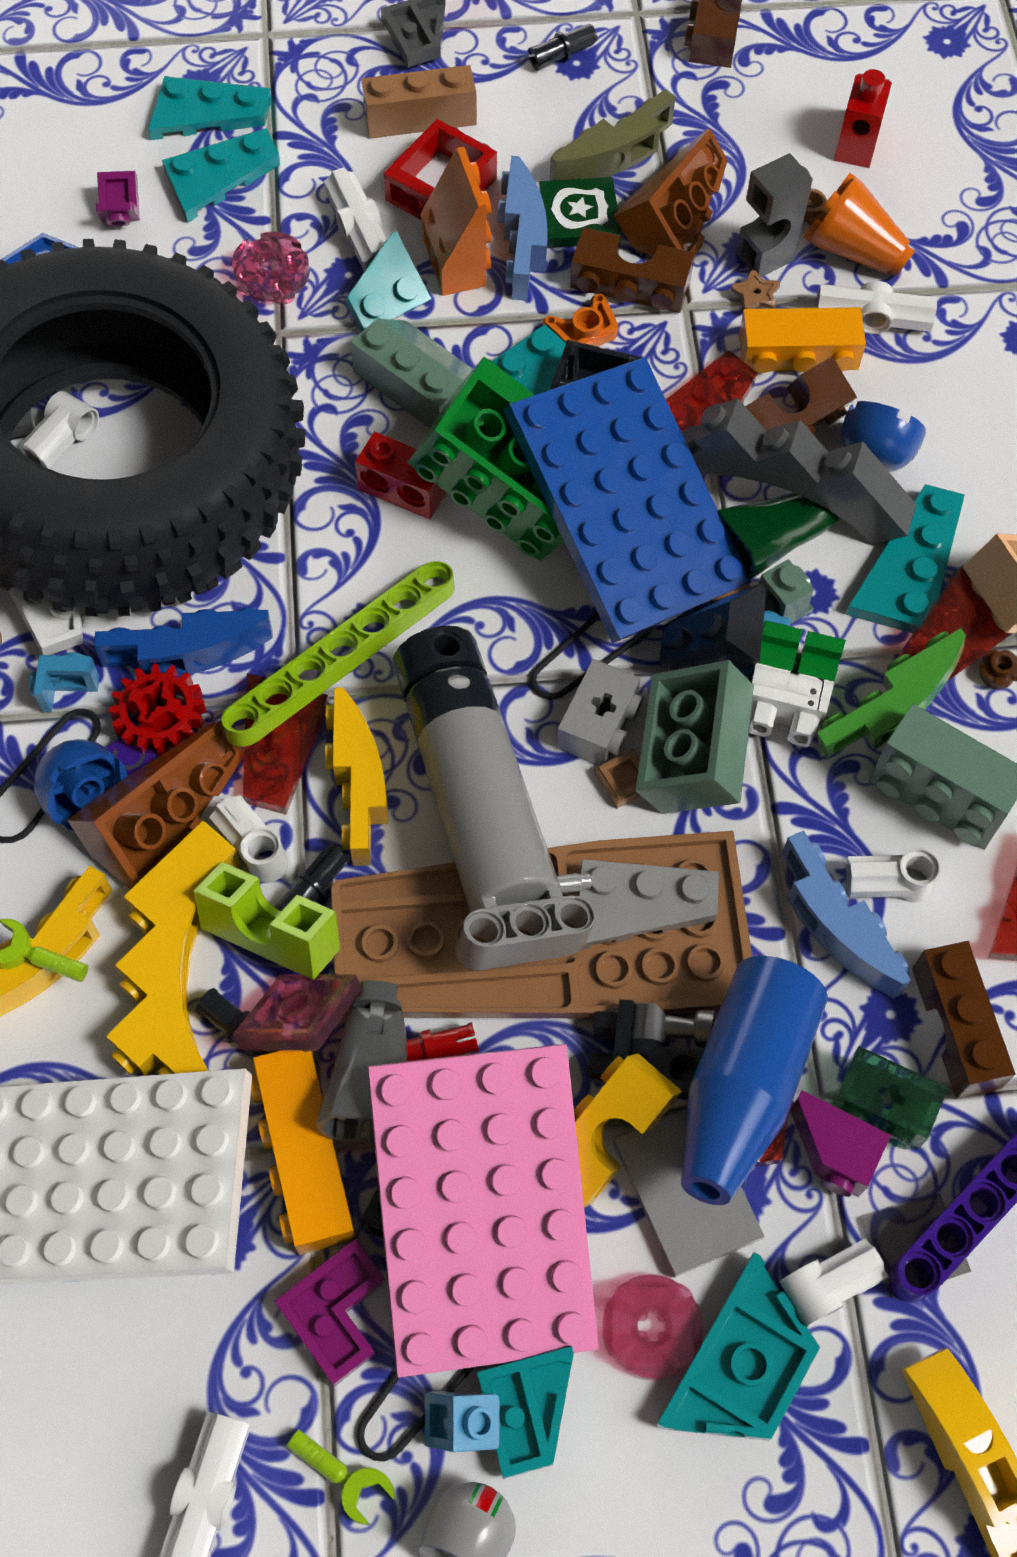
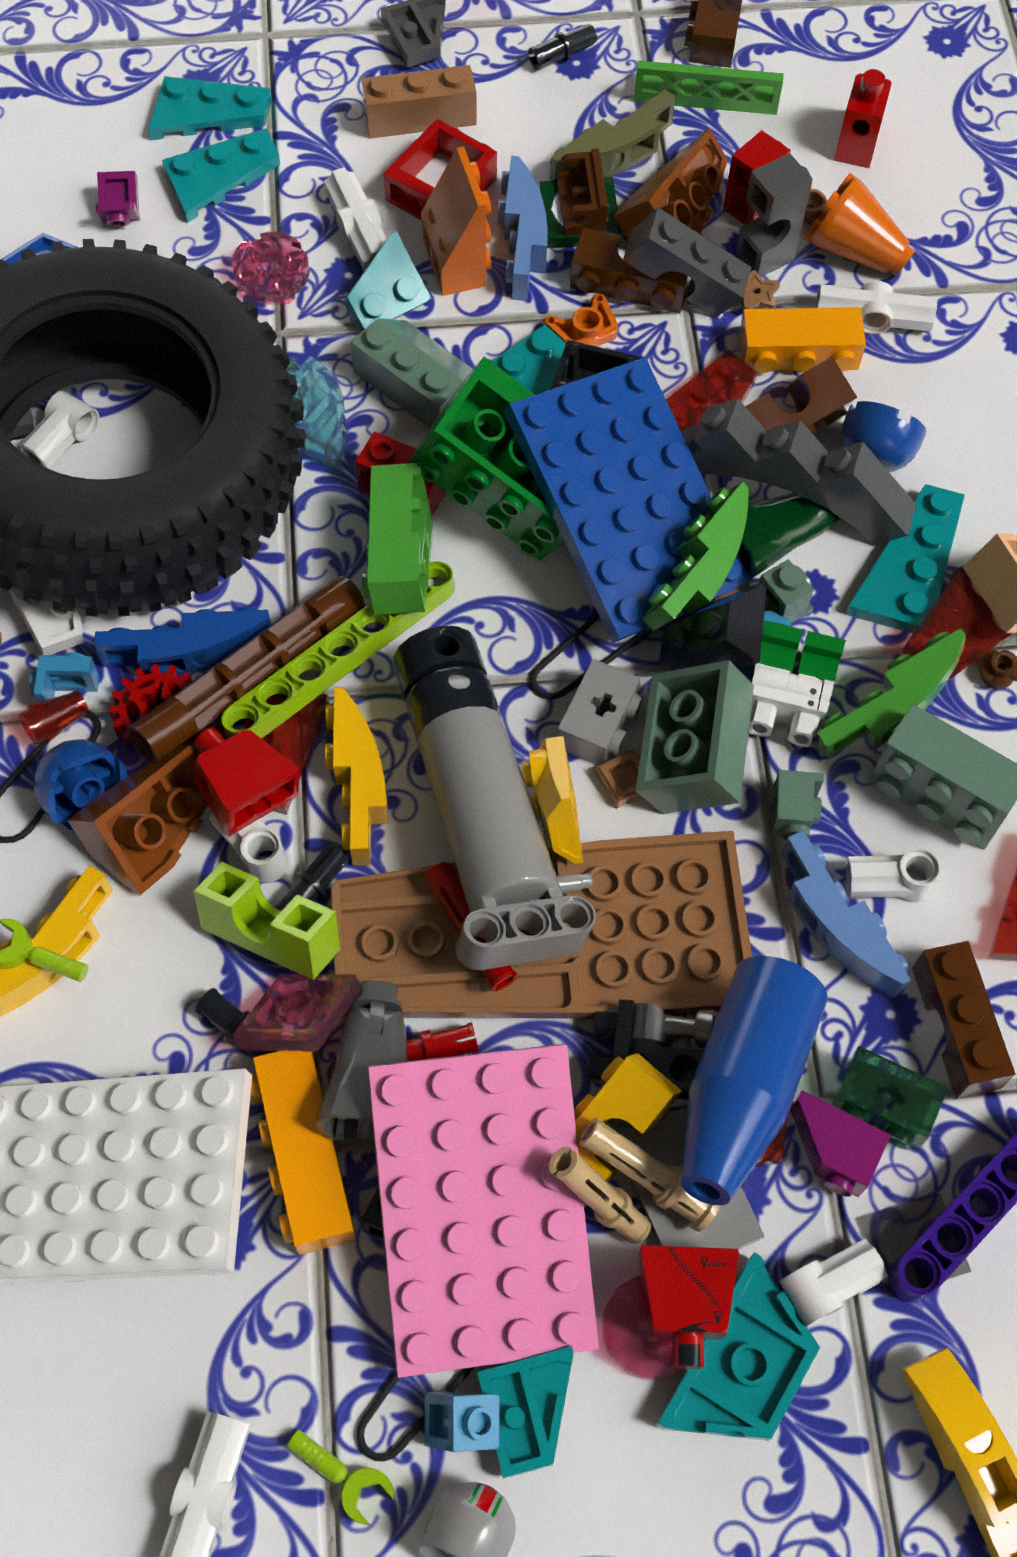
(52, 716): none -> clear red cone
(159, 964): yellow arch -> none
(242, 778): none -> red torso
(244, 669): none -> reddish brown piece
(320, 1307): magenta plate -> none
(325, 412): none -> clear light blue arch
(398, 540): none -> bright green wedge
(451, 896): none -> red pin
(554, 797): none -> yellow slope
(574, 1172): none -> tan pin
(582, 193): none -> reddish brown hinge
(647, 899): light grey wing -> none
(648, 1172): none -> tan pin
(668, 245): none -> dark grey arch
(687, 1297): none -> red torso
(707, 555): none -> bright green slope
(710, 87): none -> bright green fence
(752, 155): none -> red brick
(795, 802): none -> sand green brick

